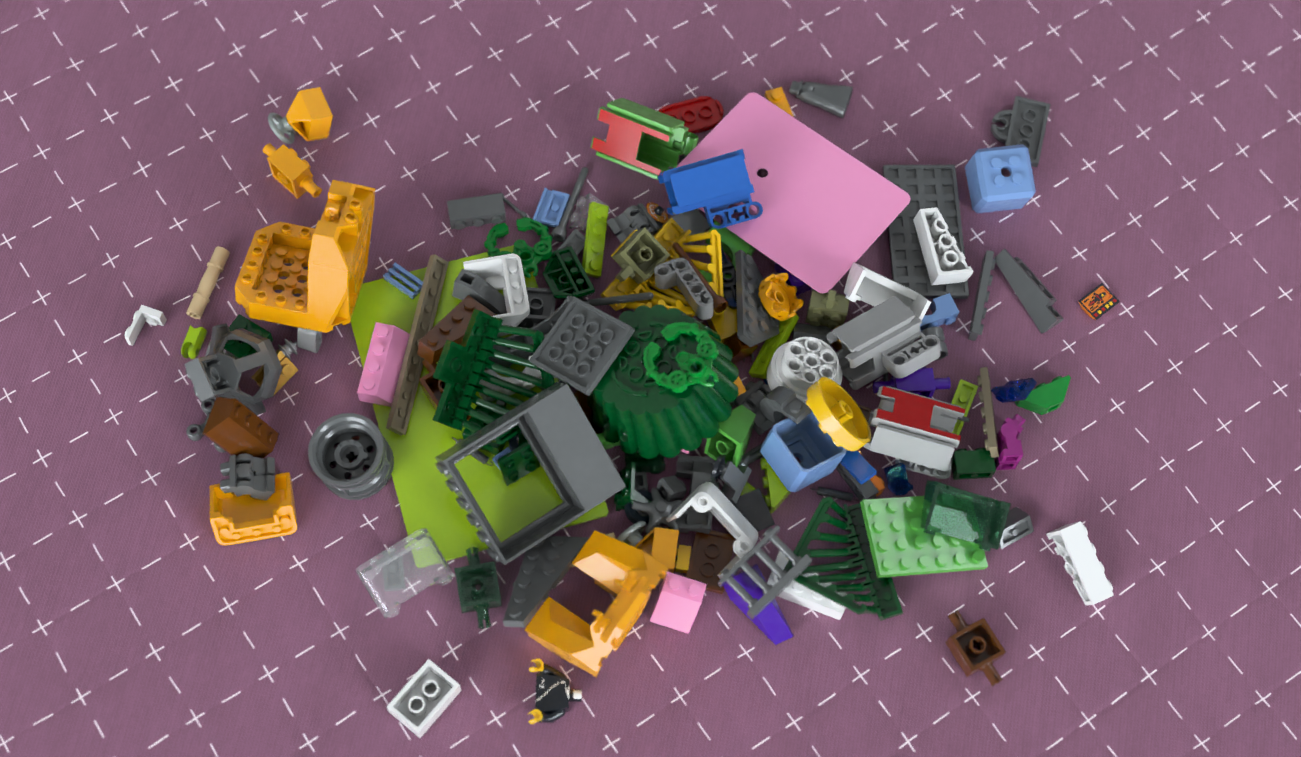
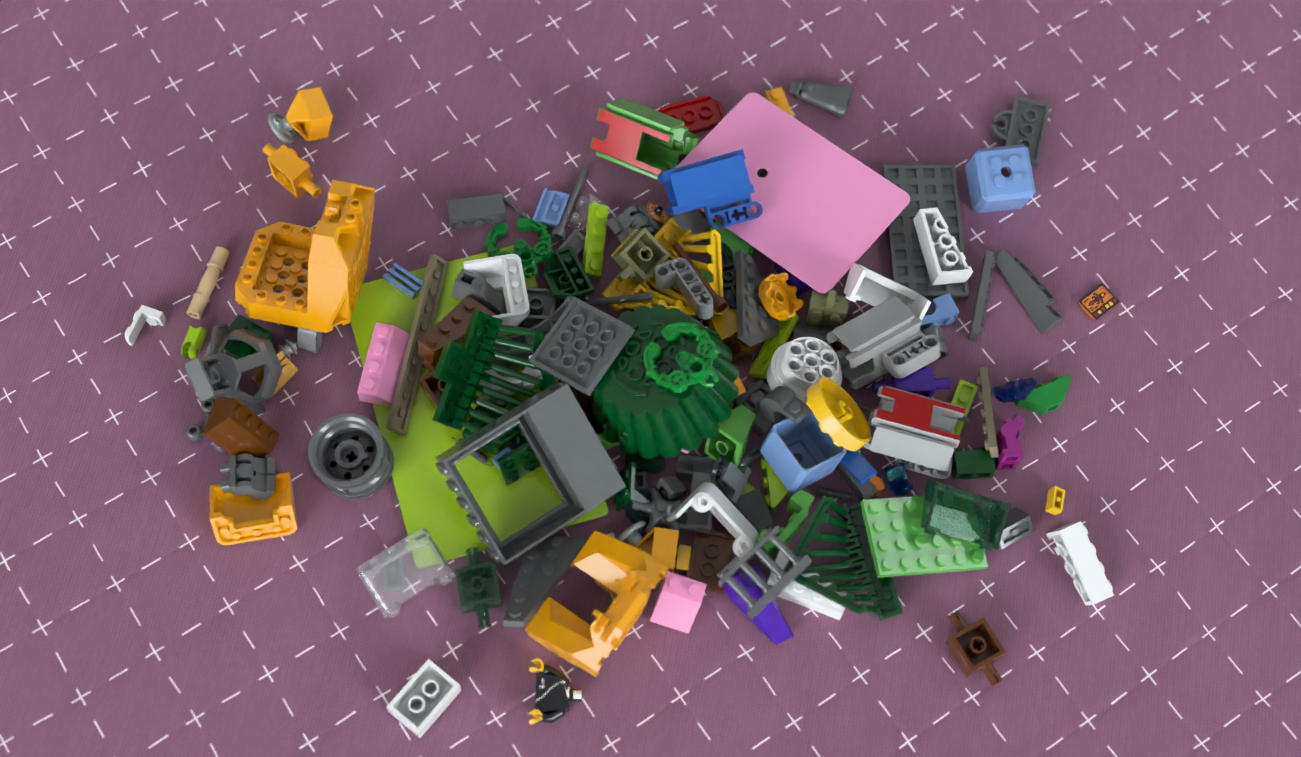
(798, 507): none -> bright green plate
(1055, 500): none -> yellow piece

